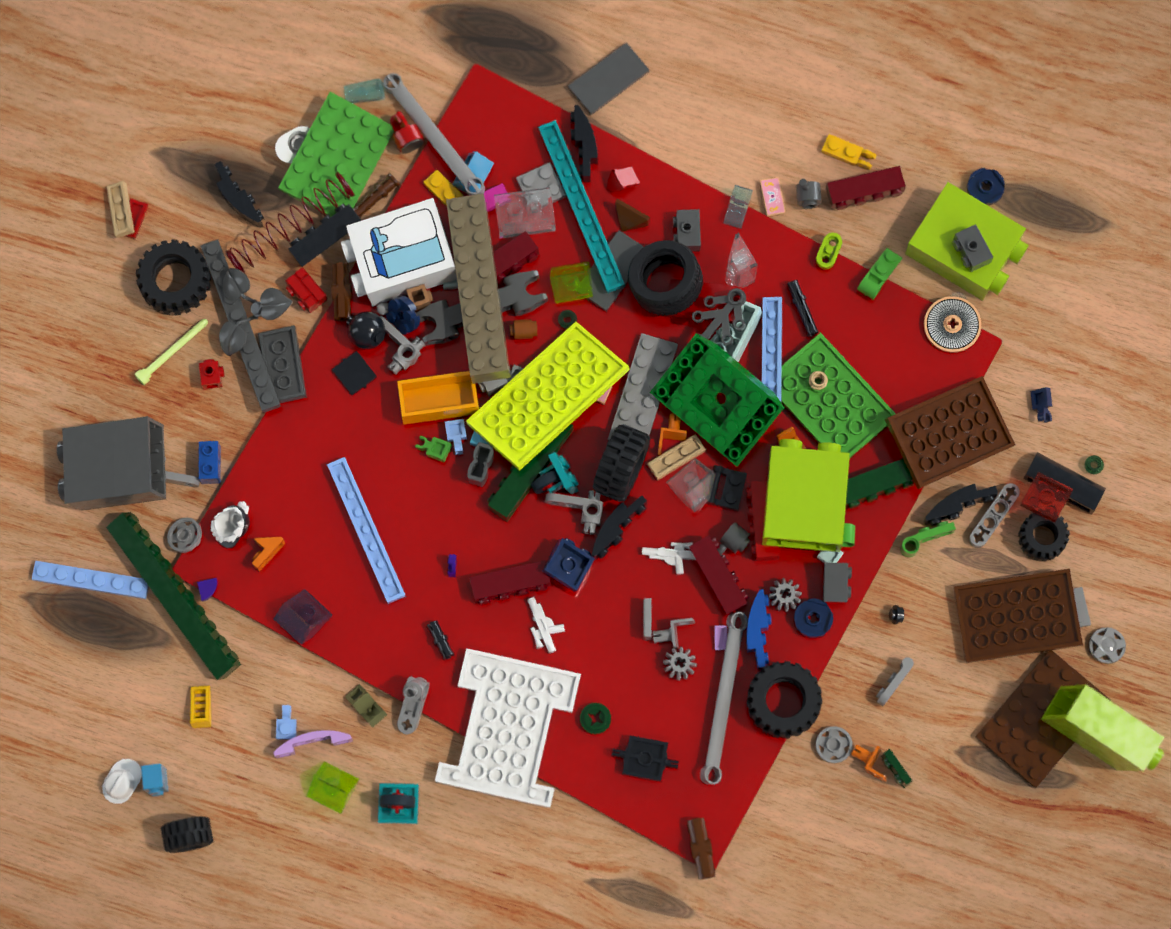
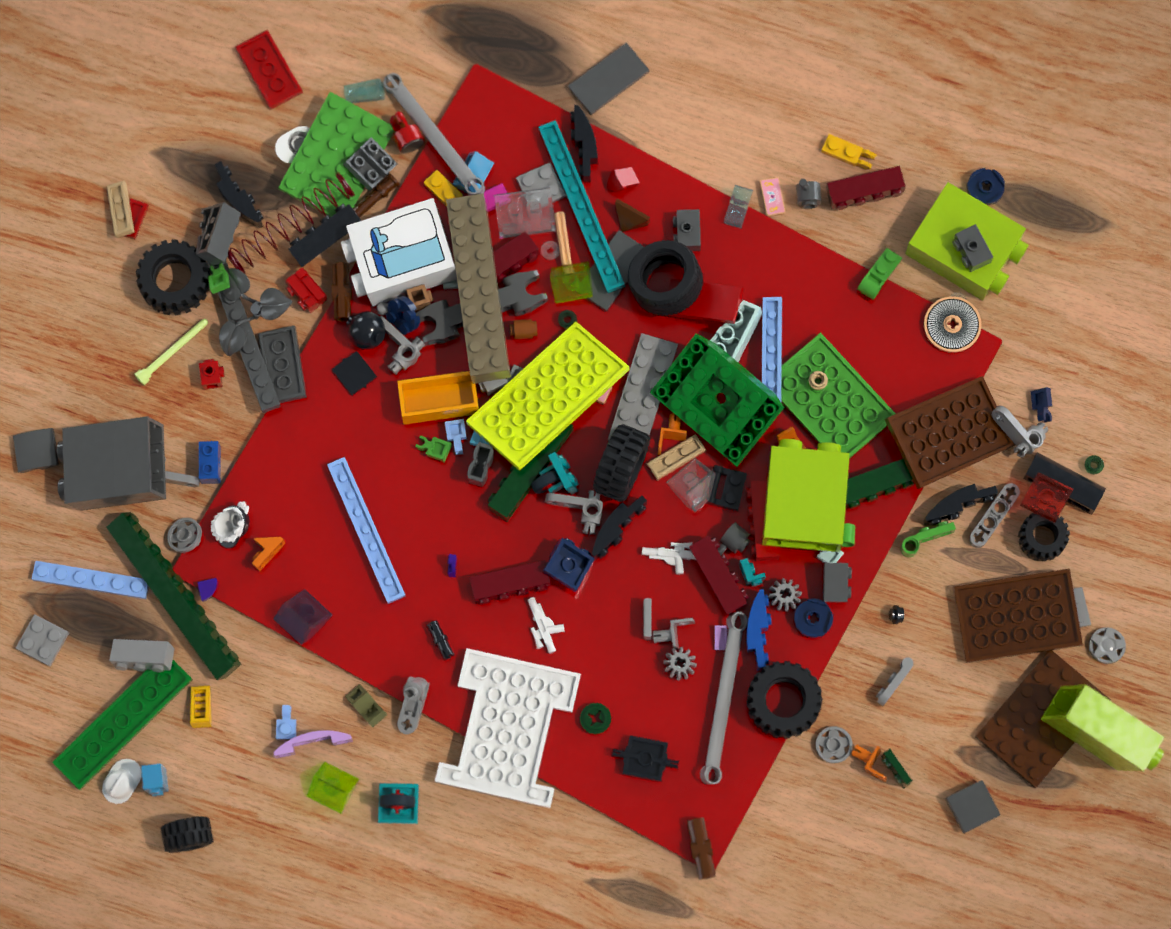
(35, 450): none -> dark grey slope
(42, 640): none -> light grey plate
(120, 723): none -> green plate
(141, 655): none -> light grey brick
(217, 232): none -> dark grey wedge
(219, 280): none -> bright green plate
(269, 69): none -> red tile
(370, 164): none -> dark grey slope
(550, 244): none -> clear plate
(562, 238): none -> light nougat axle
(722, 316): dark grey plant -> none
(741, 264): clear slope -> none
(748, 570): none -> teal bracket
(799, 301): black pin -> none
(828, 251): lime plate -> none
(972, 806): none -> dark grey slope
(1025, 440): none -> light grey piece

